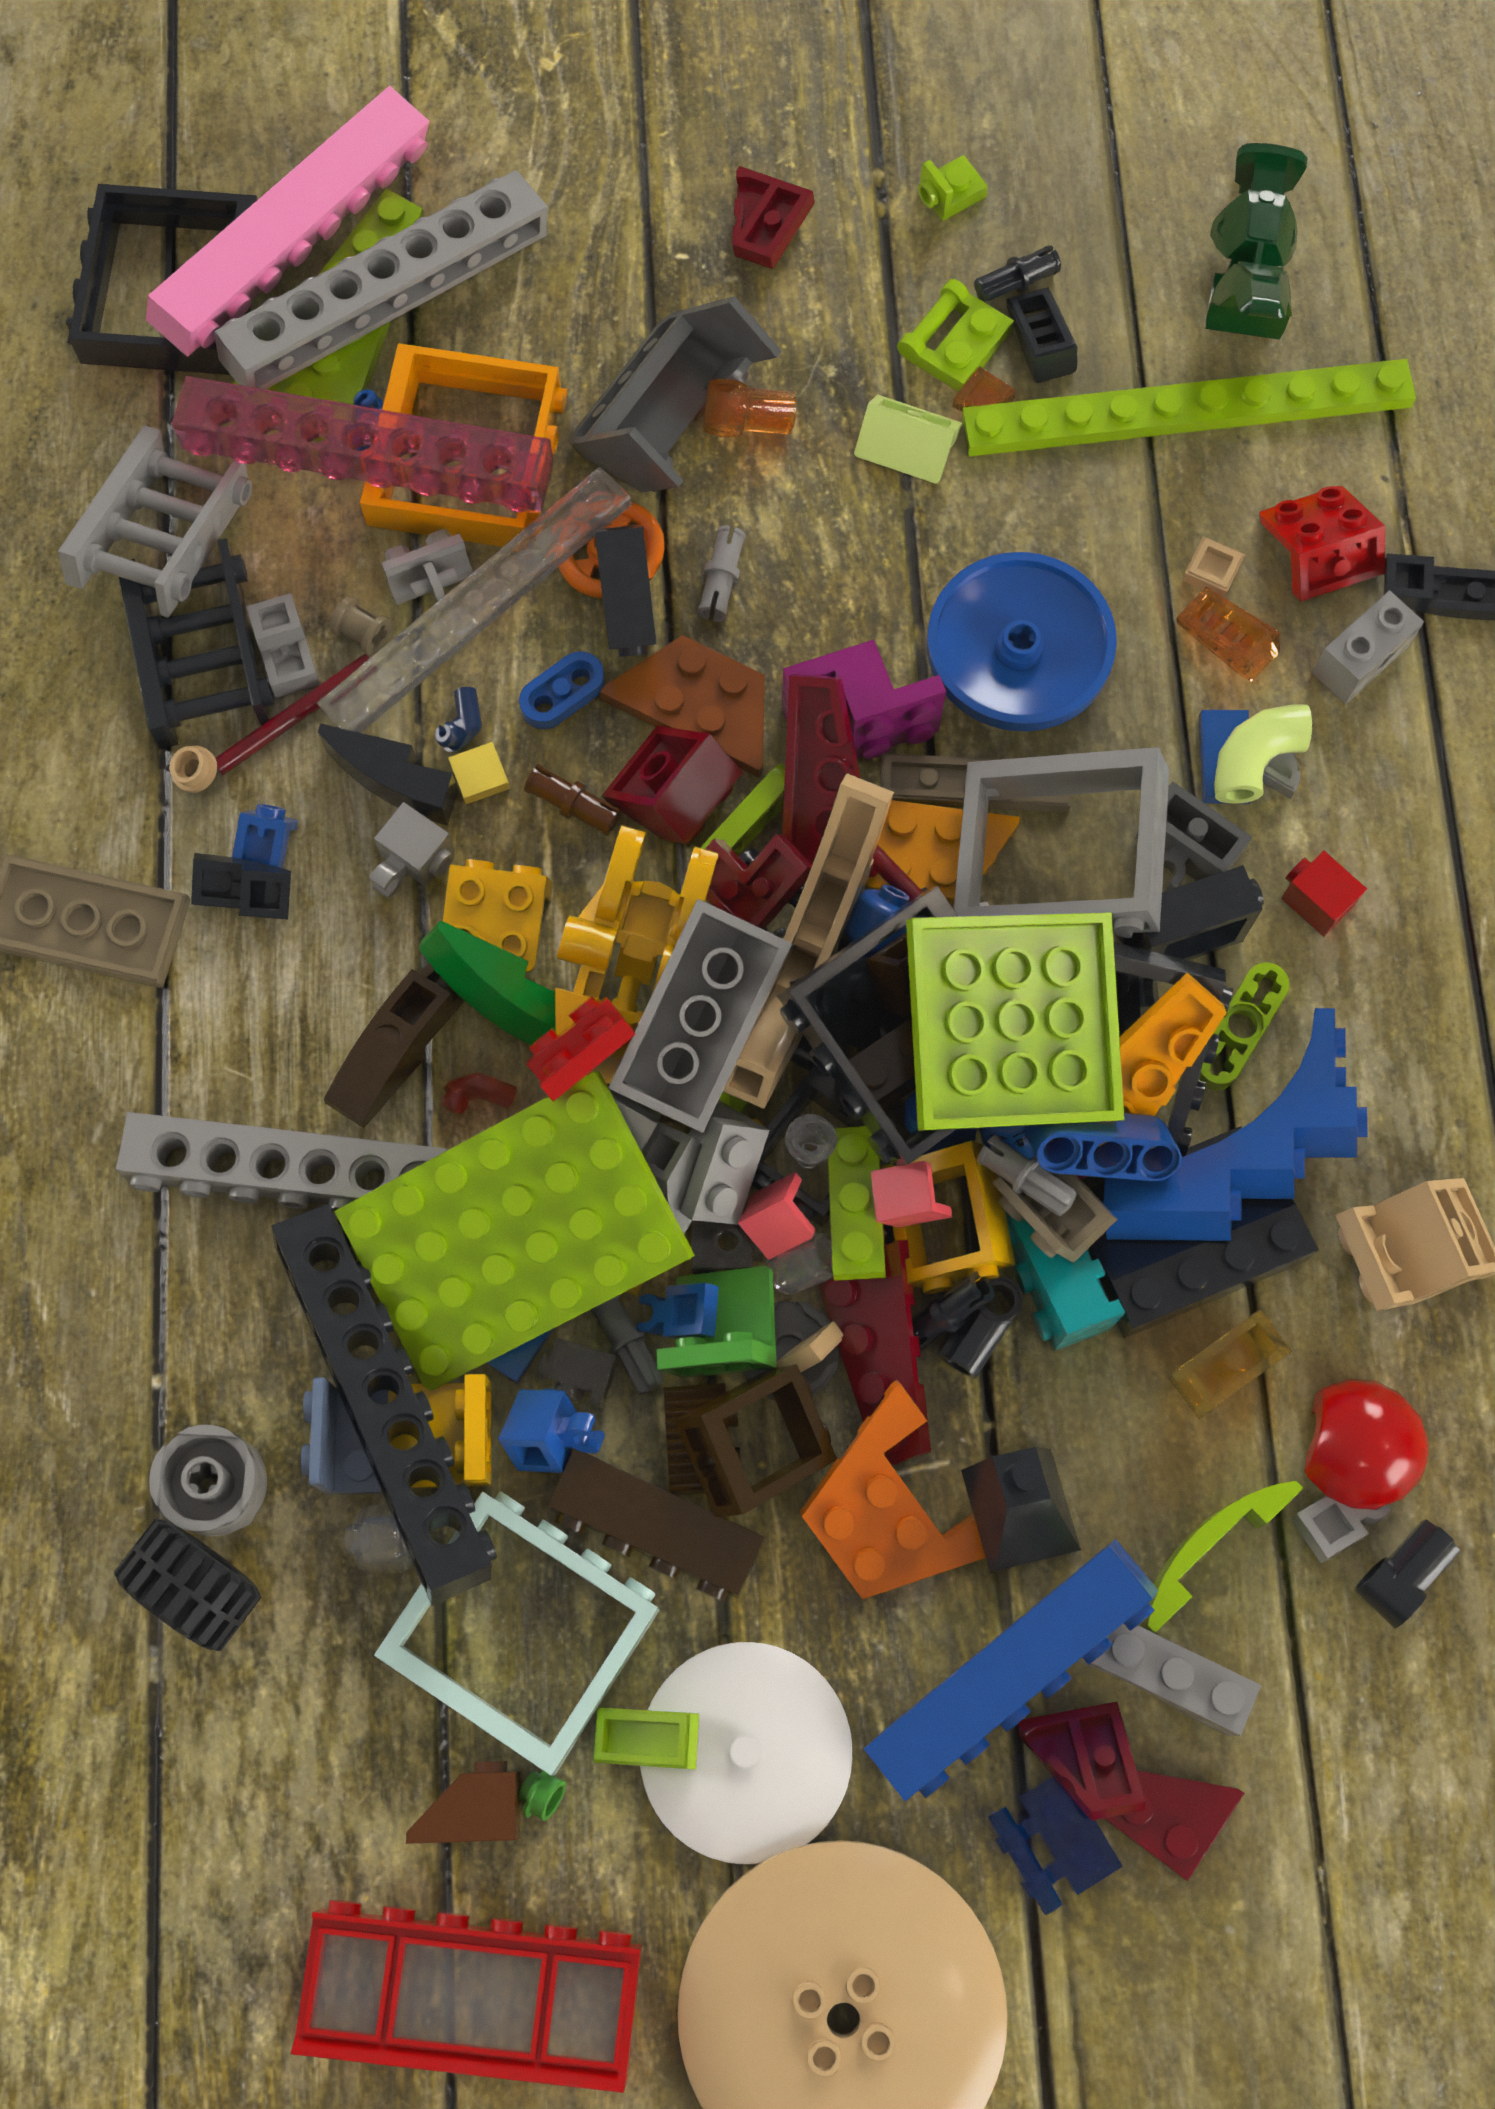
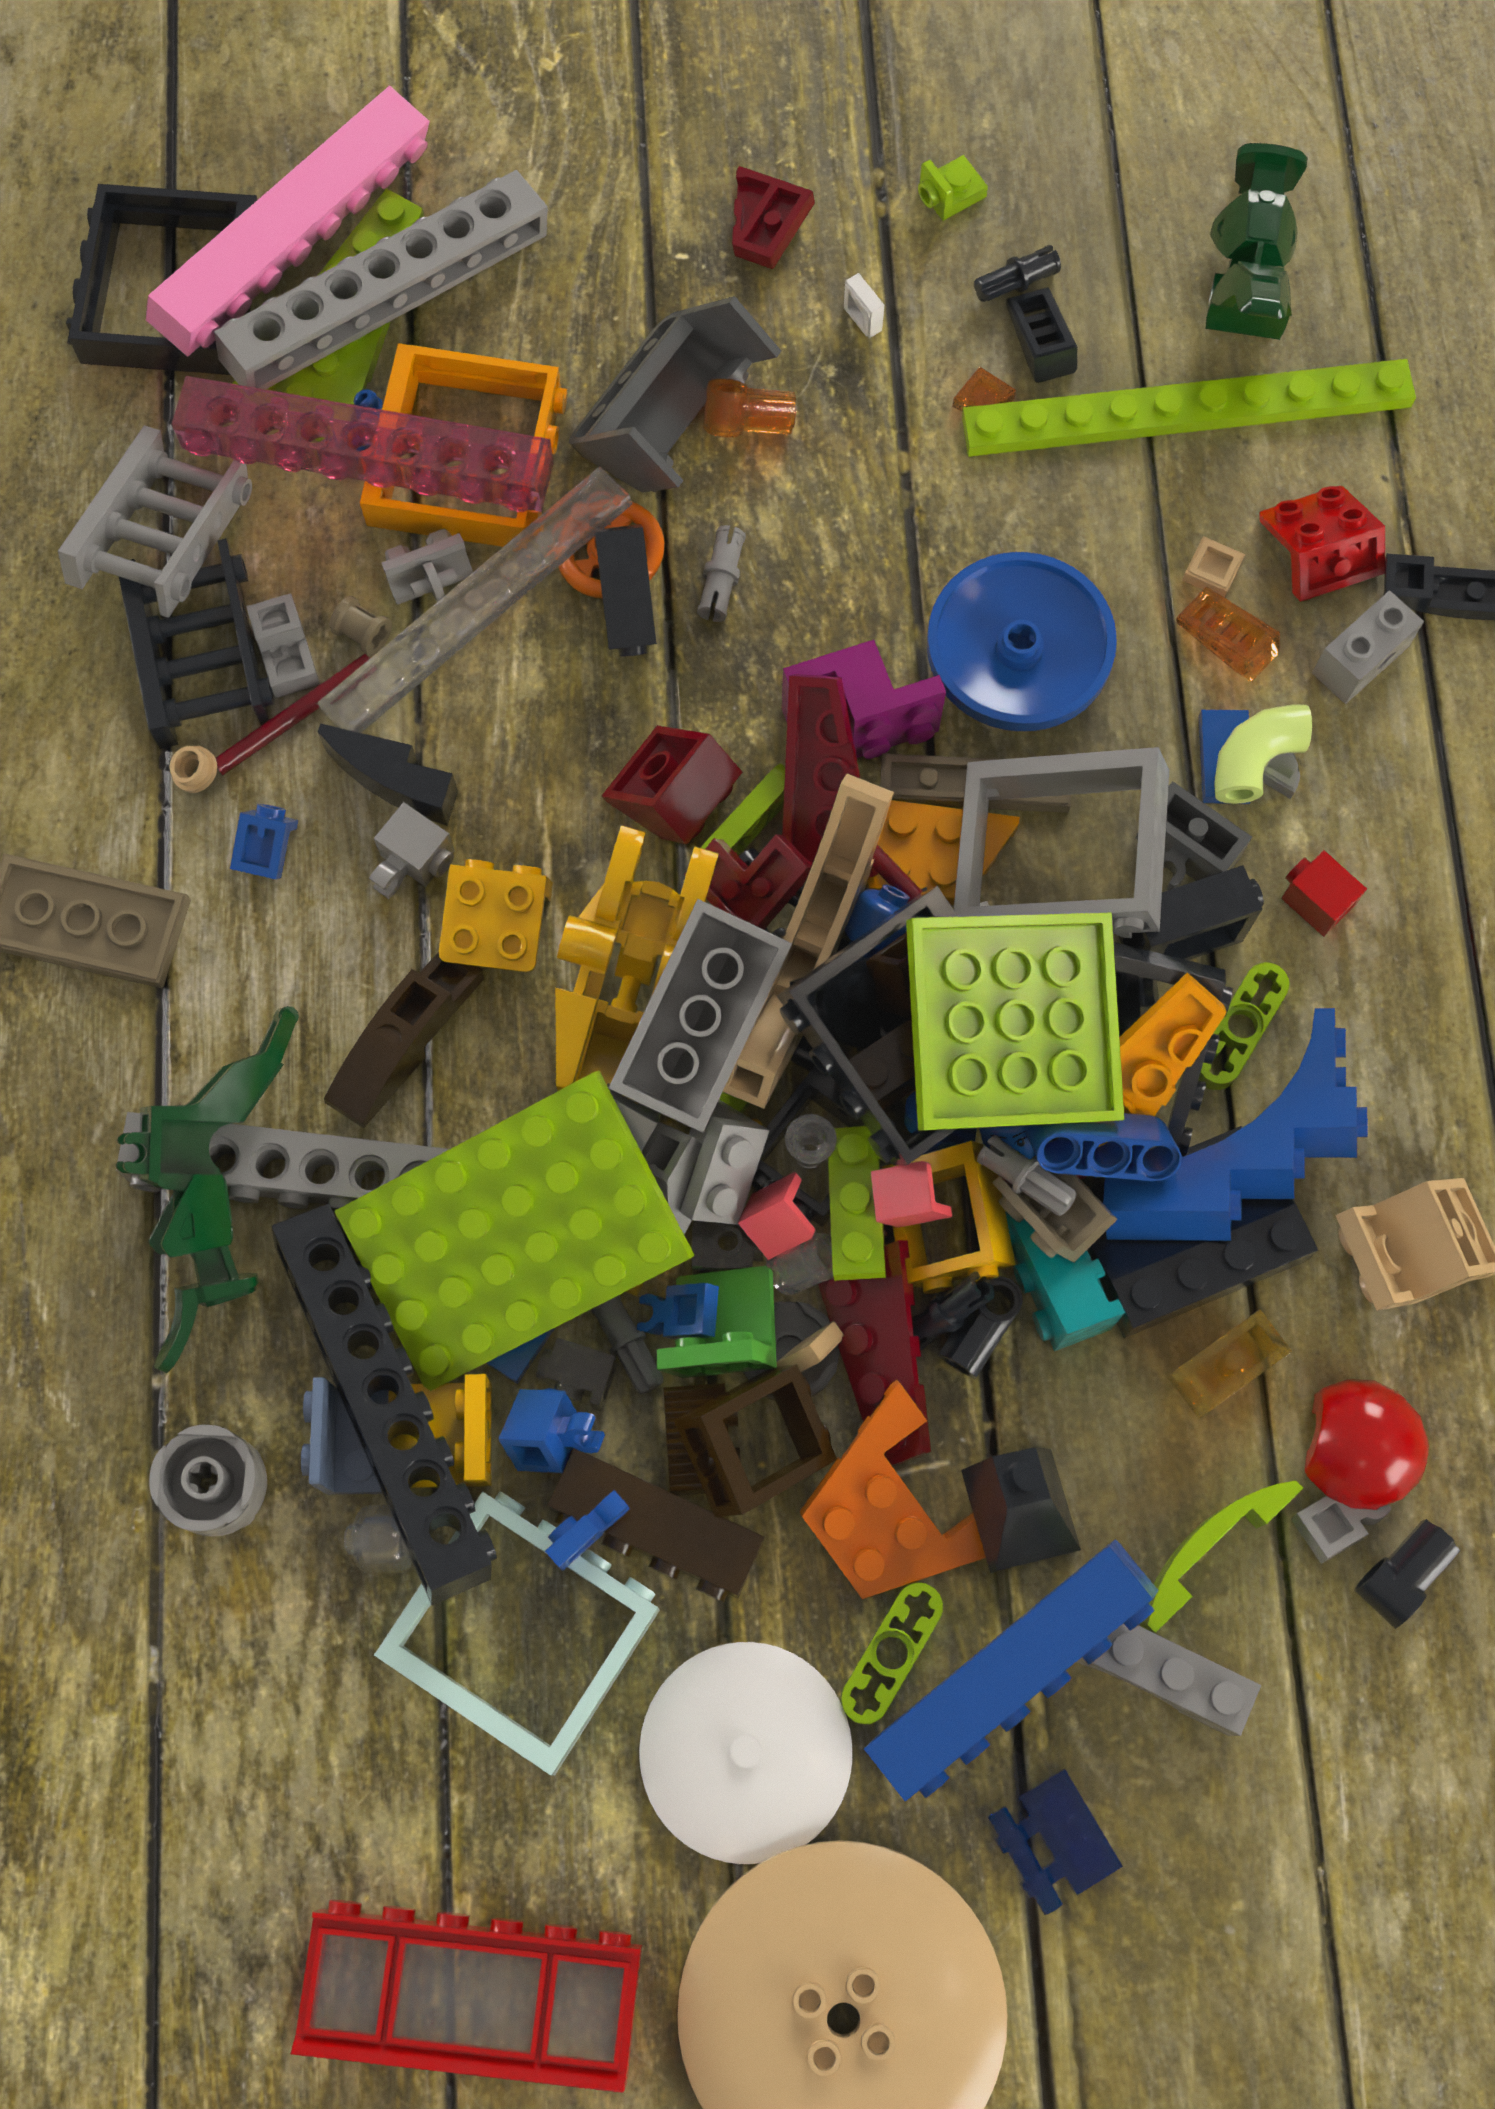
(177, 1158): none -> dark green piece
(187, 1585): black tyre -> none
(241, 884): black slope -> none
(465, 726): dark blue arm -> none
(473, 1808): reddish brown slope -> none
(477, 1086): clear red arm -> none
(479, 773): light yellow tile -> none
(491, 981): green slope -> none
(541, 1794): bright green plate -> none
(557, 689): blue plate -> none
(571, 1055): red plate -> none
(572, 799): reddish brown pin -> none
(575, 1537): none -> blue plate
(646, 1738): lime tile -> none
(698, 692): dark orange wing -> none
(863, 305): none -> white tile
(906, 438): yellowish green panel -> none
(922, 1625): none -> lime beam
(967, 344): lime plate -> none
(1088, 1758): dark red wing -> none
(1178, 1819): dark red wing -> none

